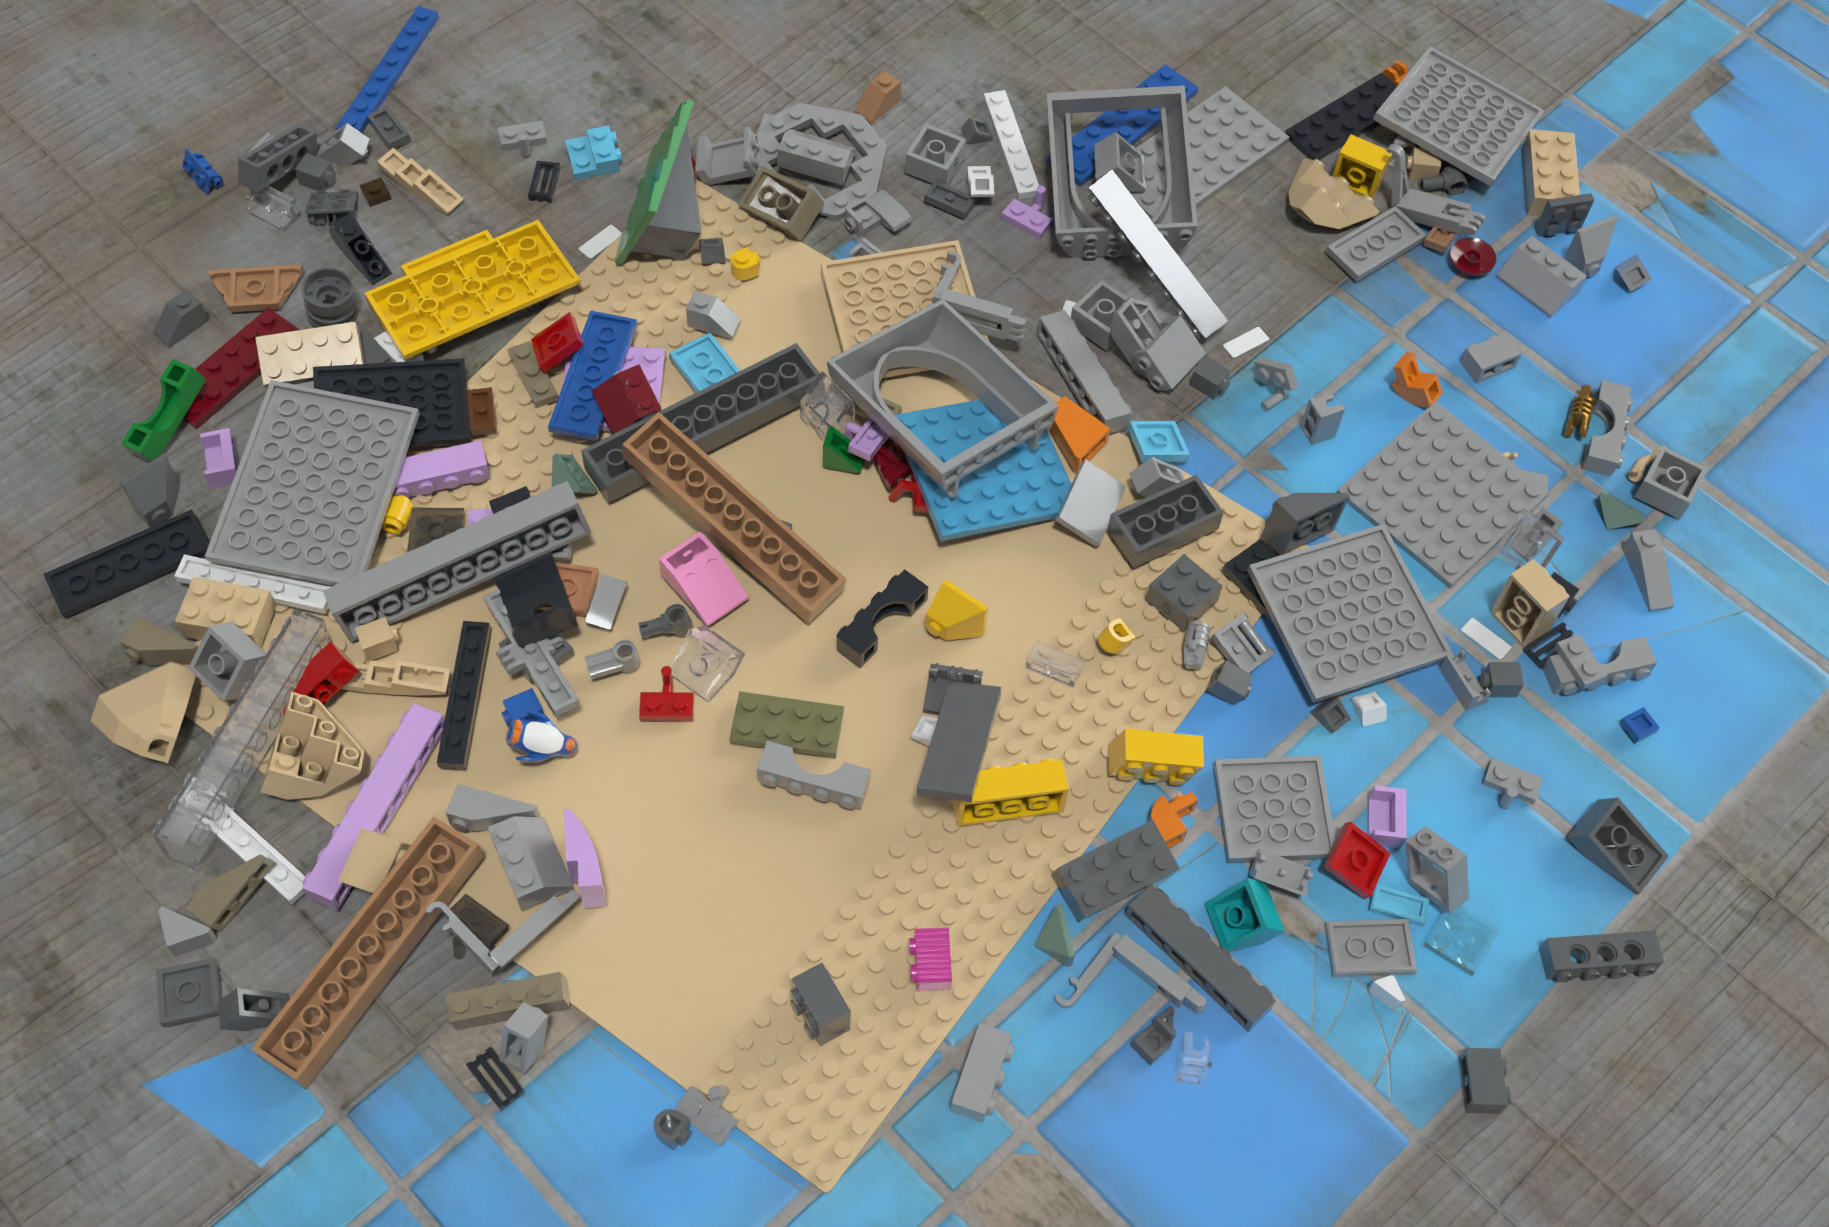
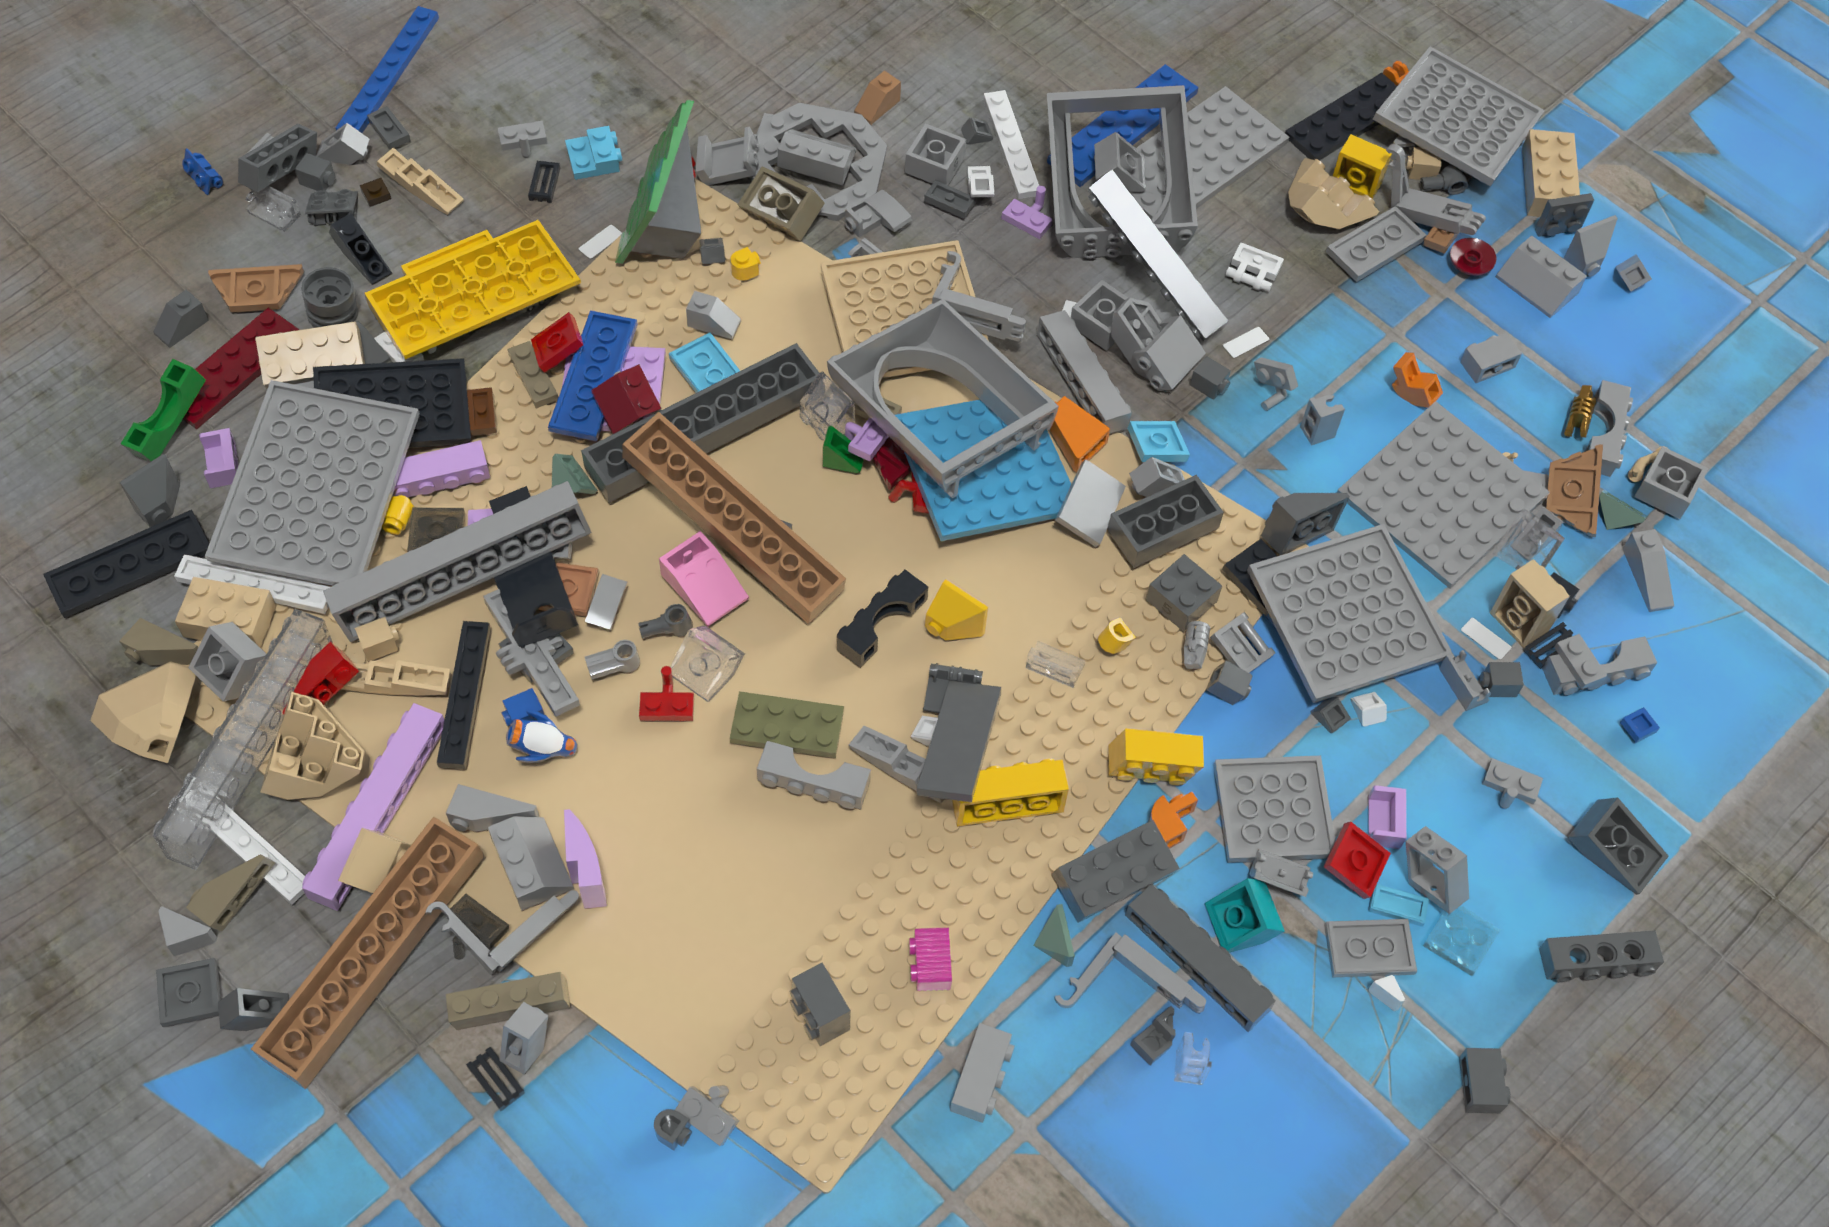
(889, 756): none -> light grey slope
(1257, 262): none -> white plate
(1576, 489): none -> medium nougat wing

